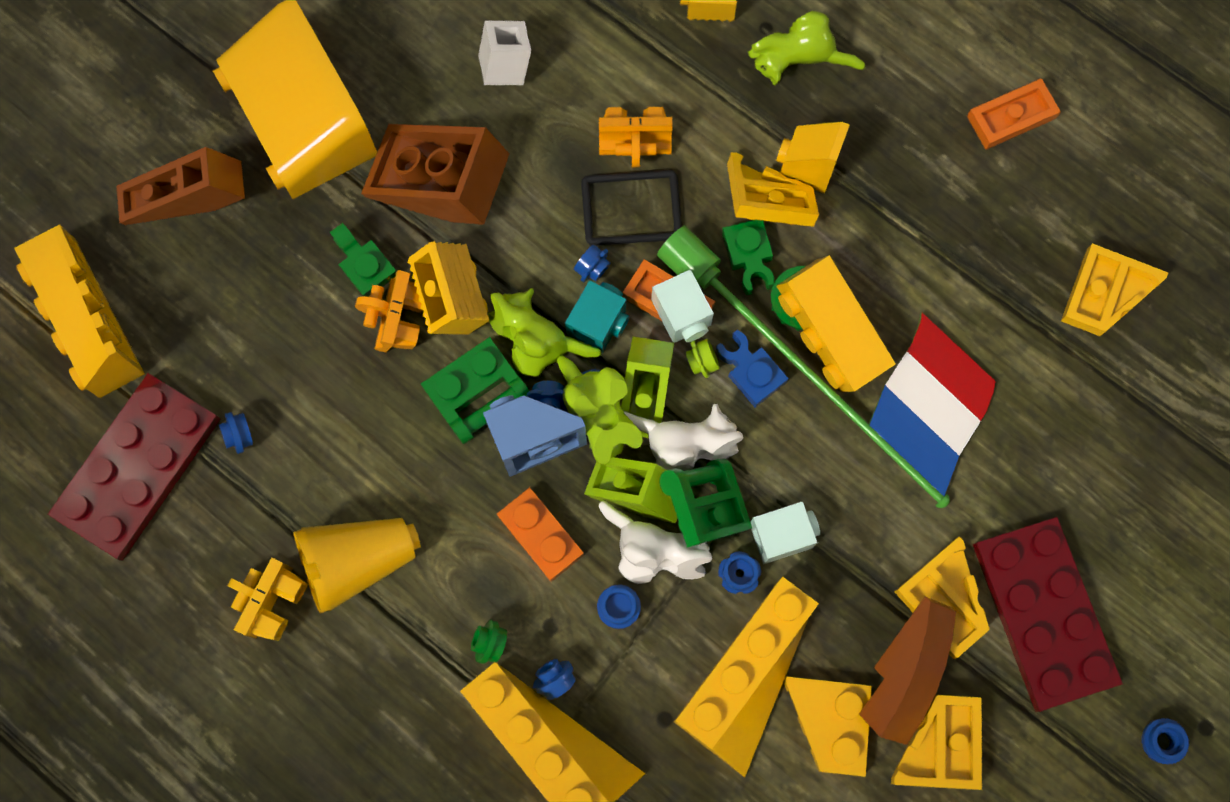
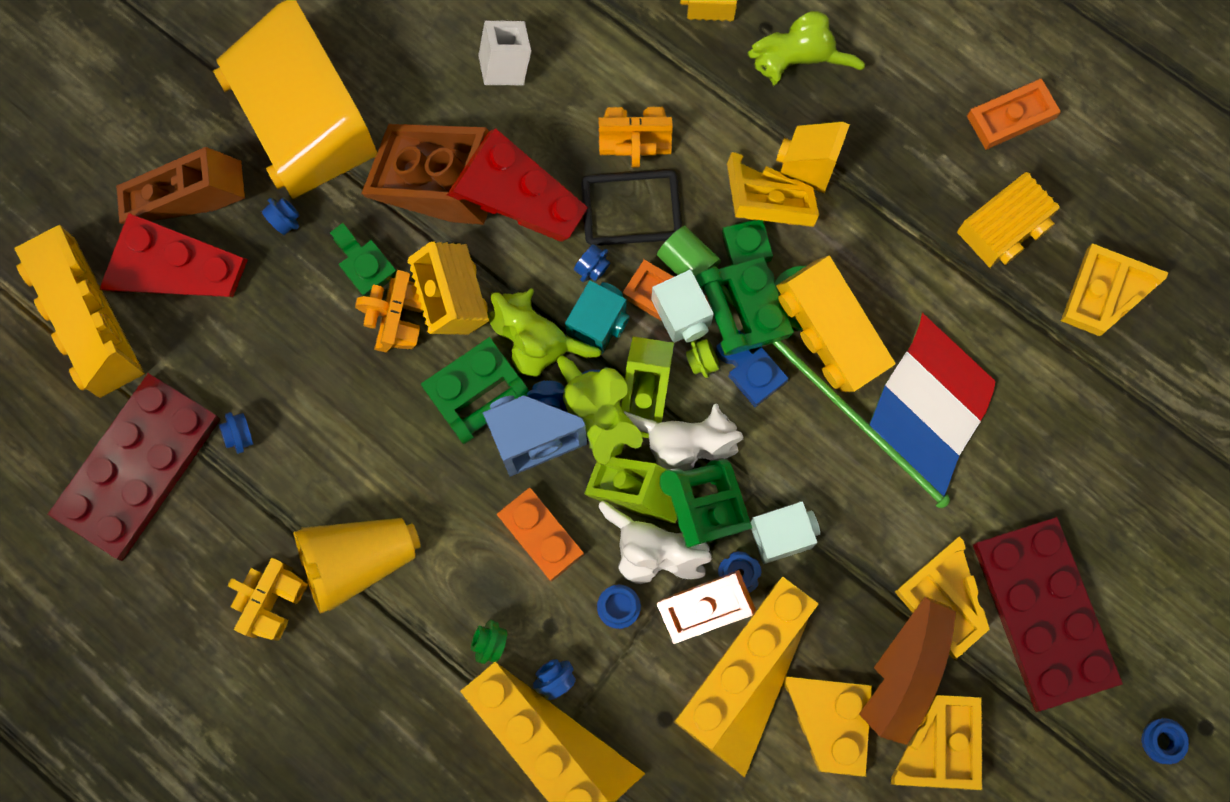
(169, 262): none -> red wing
(281, 215): none -> blue plate
(514, 185): none -> red wing
(706, 607): none -> plate
(755, 303): none -> green plate
(1008, 220): none -> yellow brick

